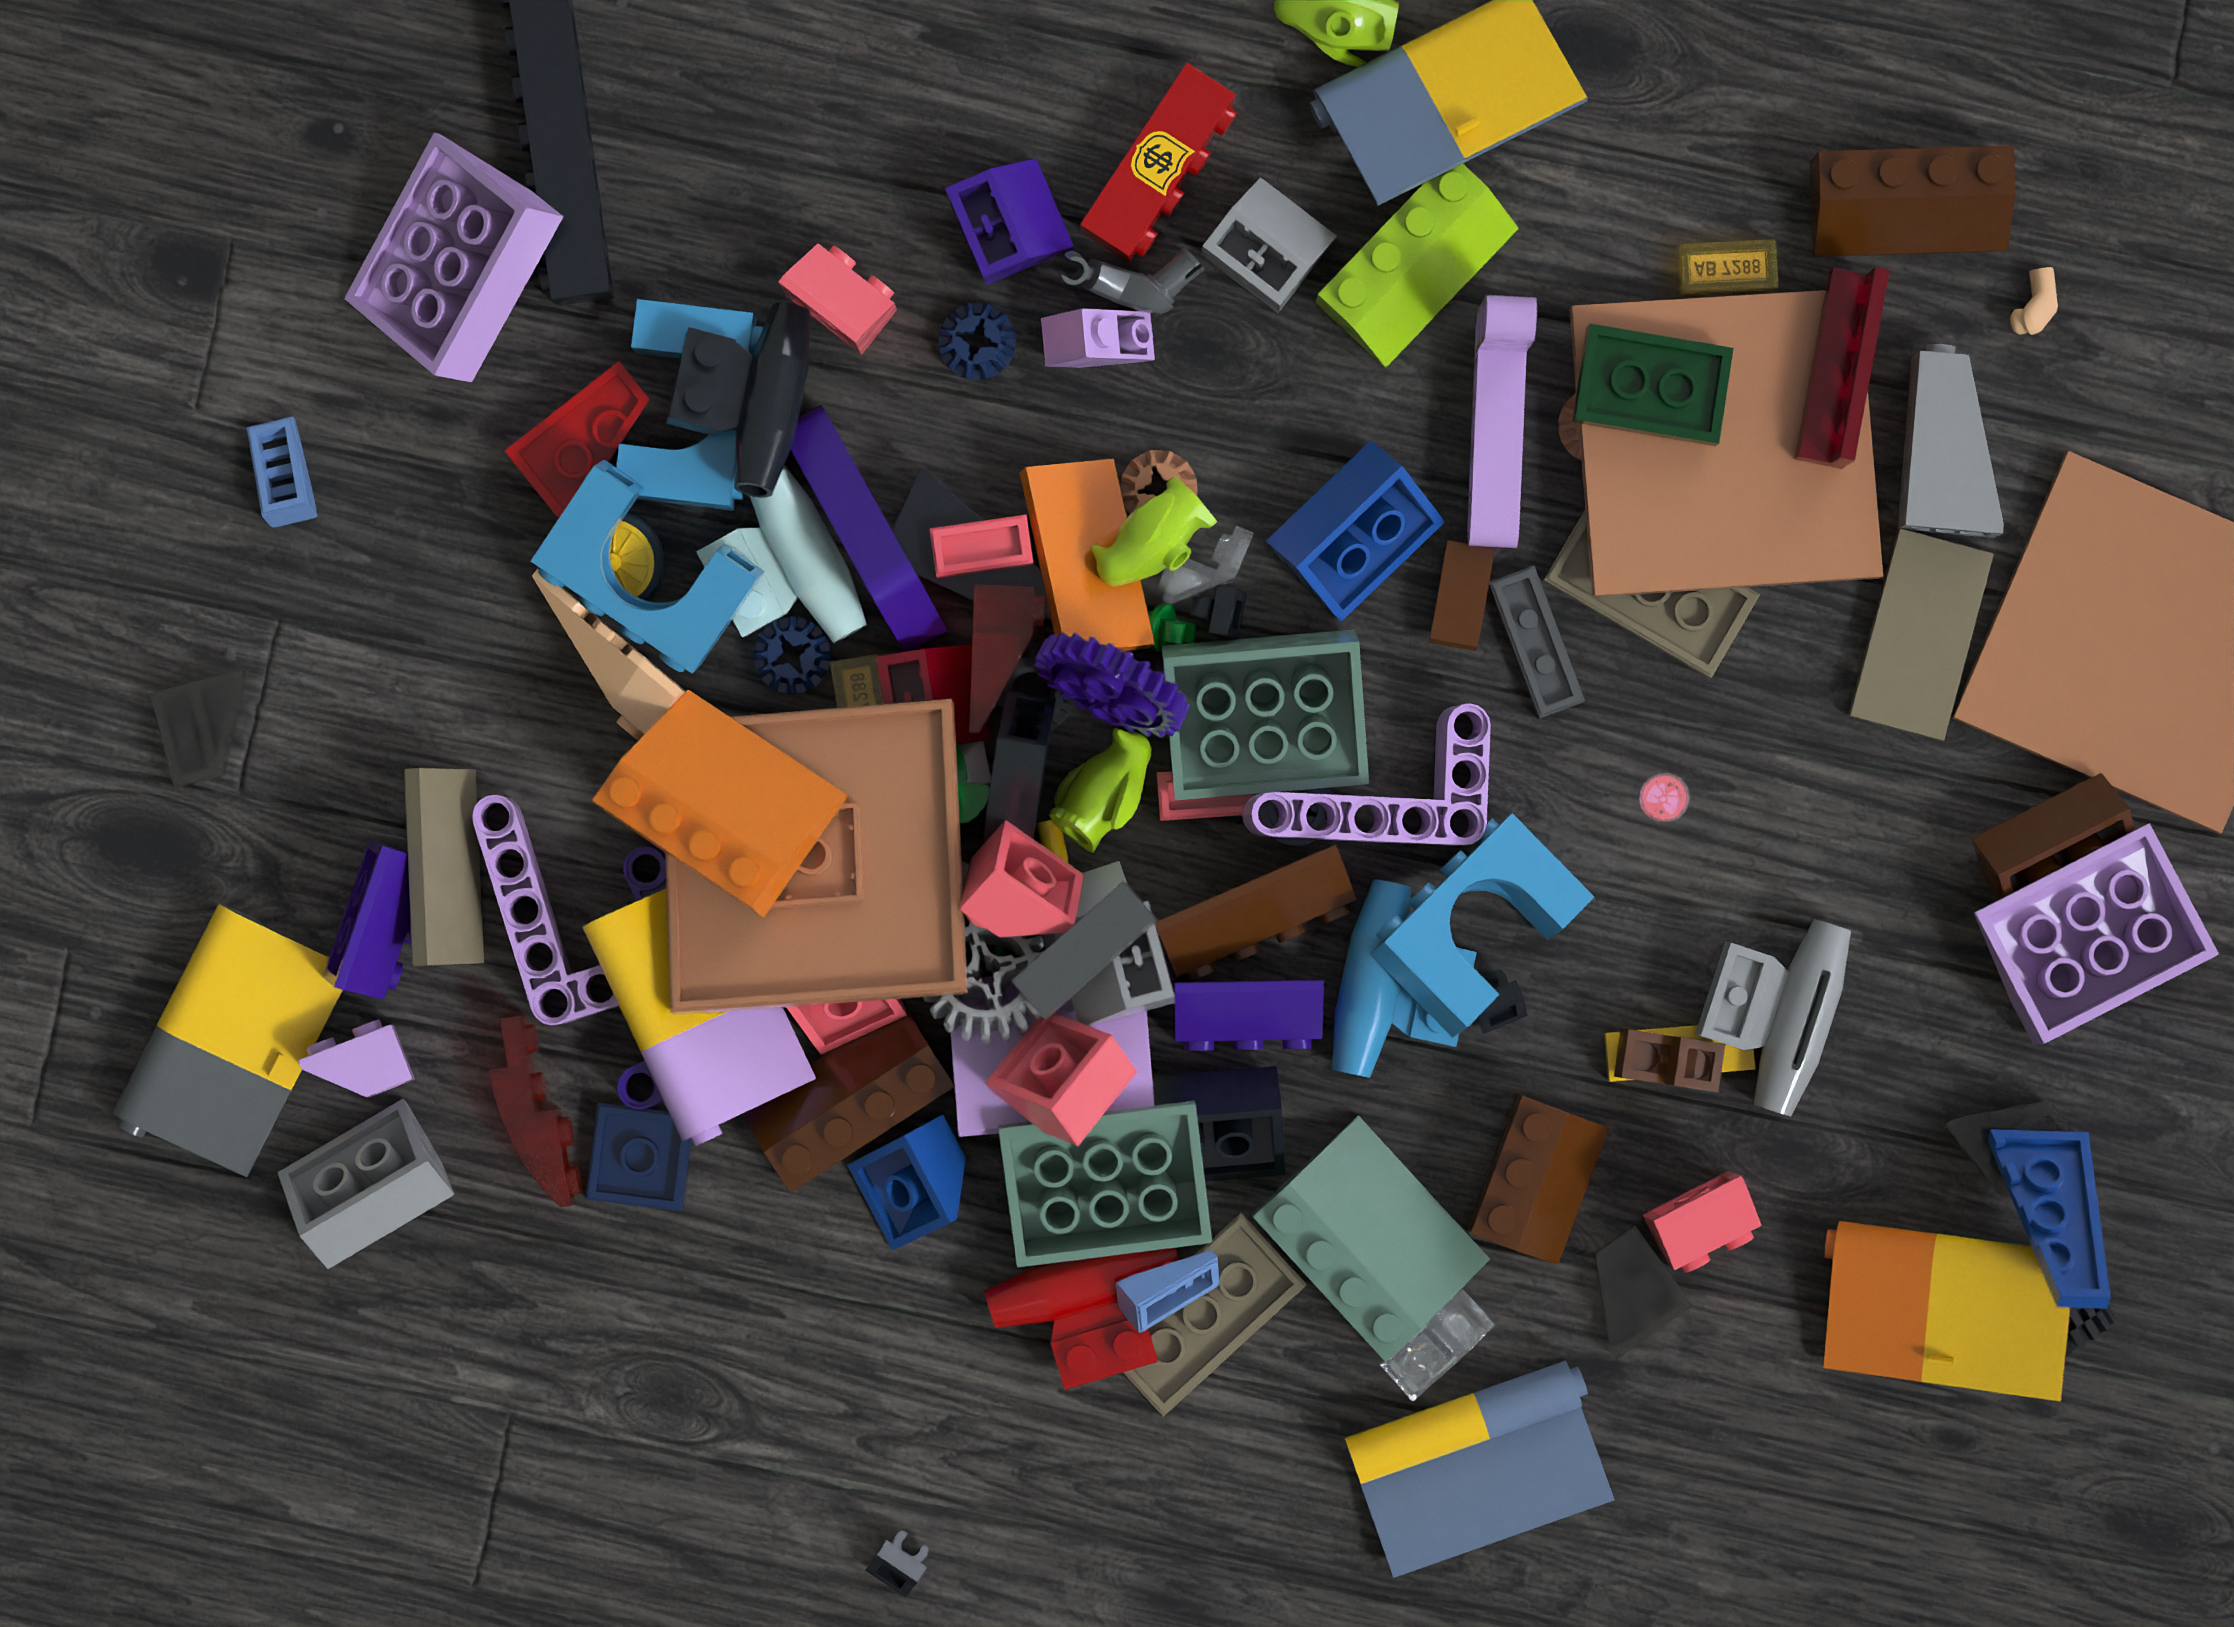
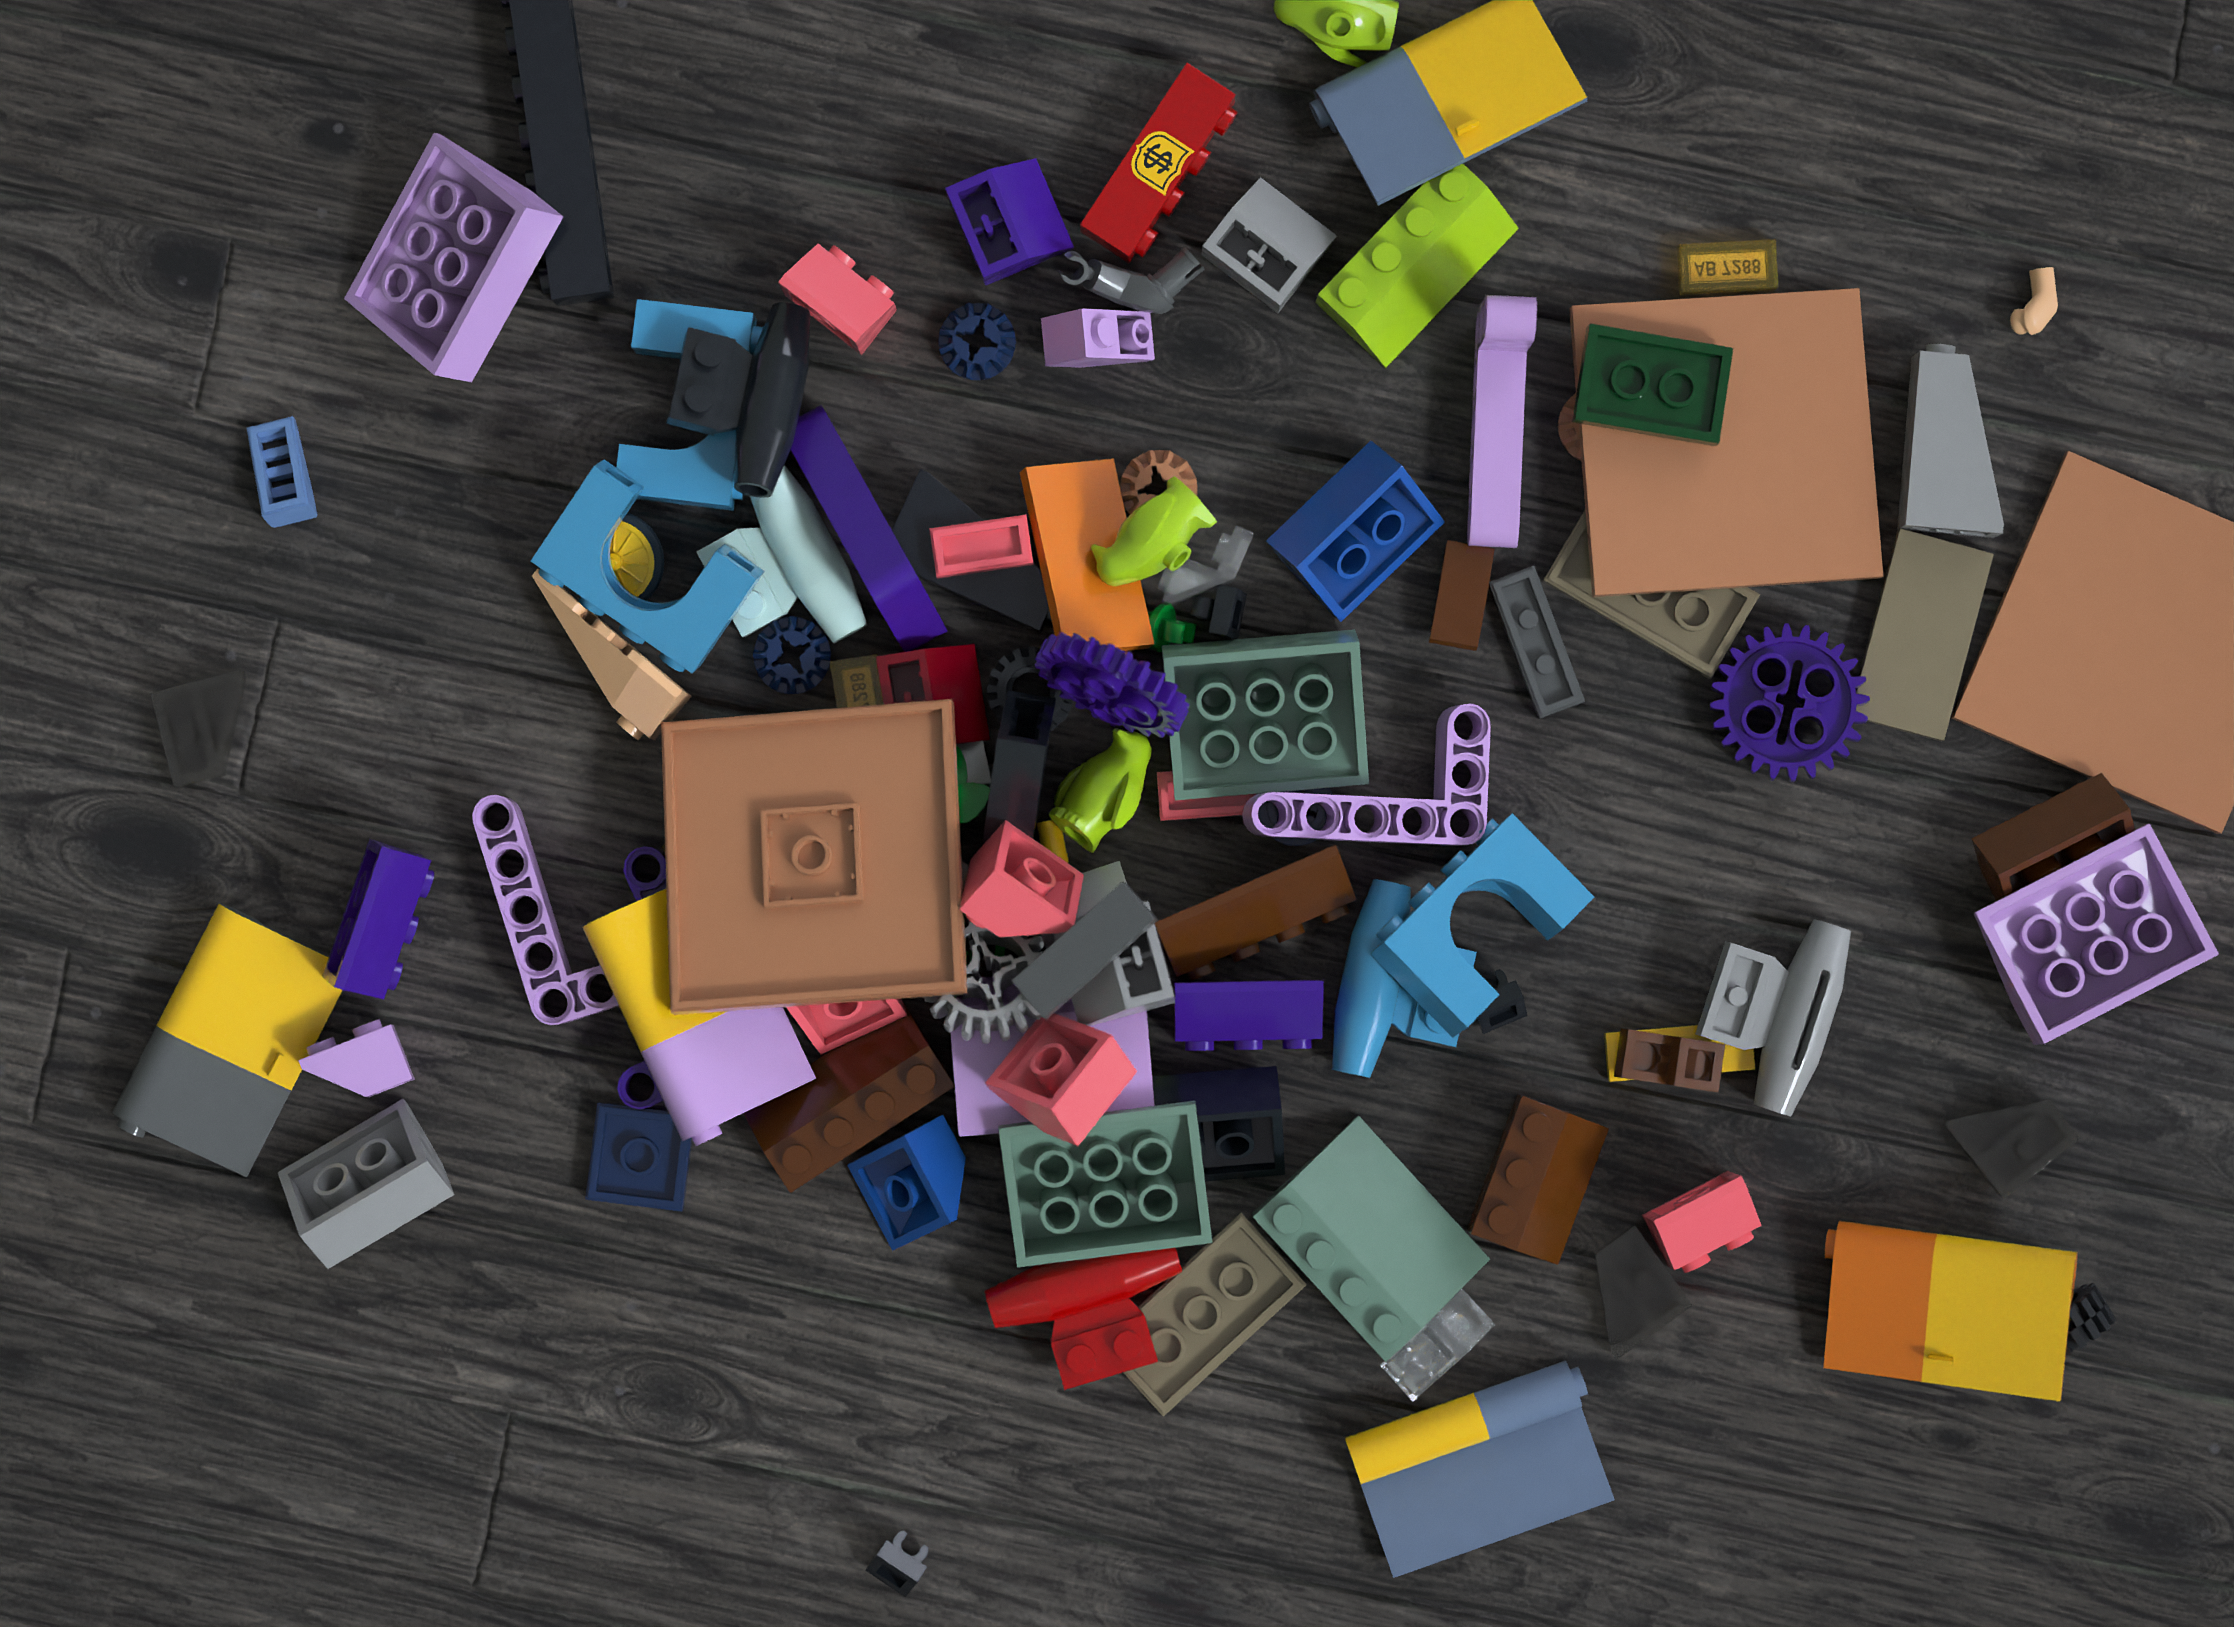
(443, 867): dark tan tile -> none
(536, 1134): clear red slope -> none
(578, 436): red wing -> none
(721, 801): orange slope -> none
(1001, 635): clear red slope -> none
(1166, 1289): medium blue slope -> none
(1664, 797): clear tile -> none
(1832, 713): none -> dark purple gear
(1841, 367): dark red fence -> none
(1912, 201): reddish brown slope -> none
(2058, 1206): blue wing -> none

